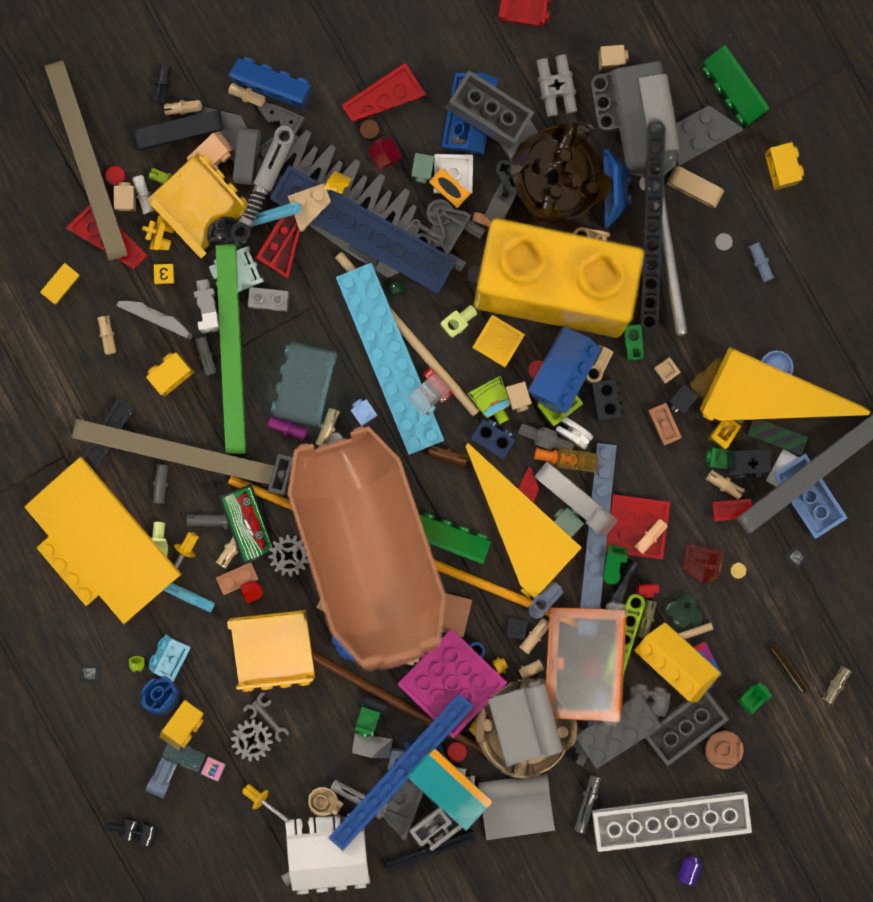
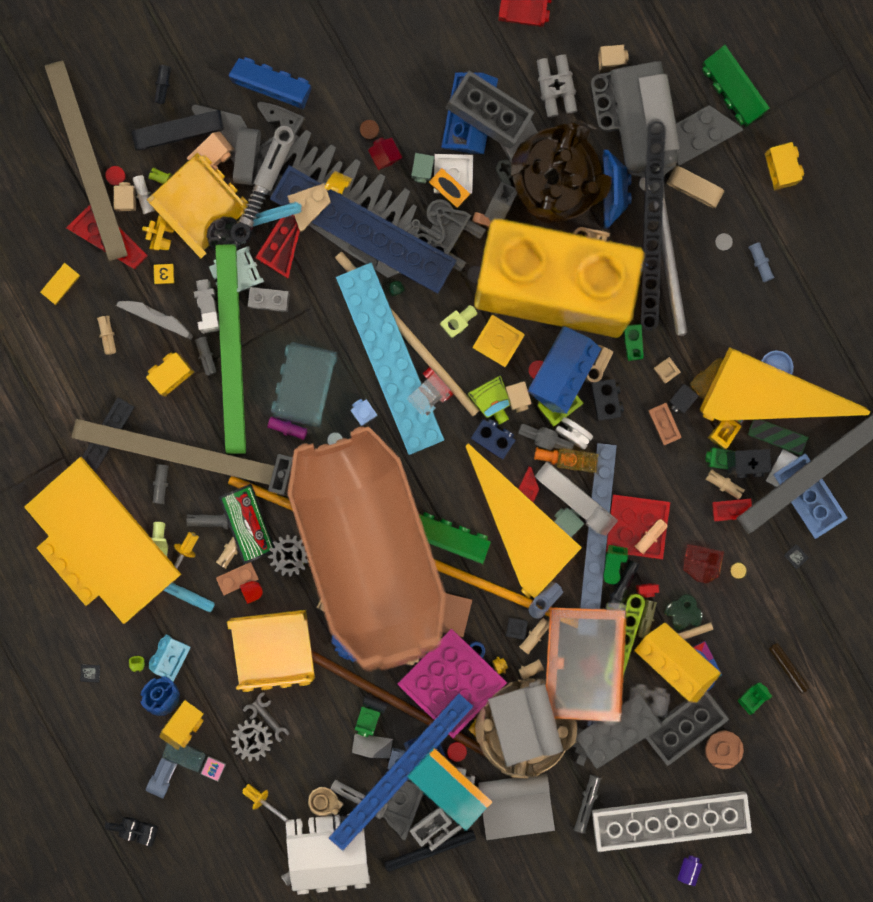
(183, 107): tan axle -> none
(246, 94): tan axle -> none
(328, 426): tan pin -> none
(389, 92): red wing -> none
(448, 455): reddish brown pin -> none
(836, 685): dark tan pin -> none

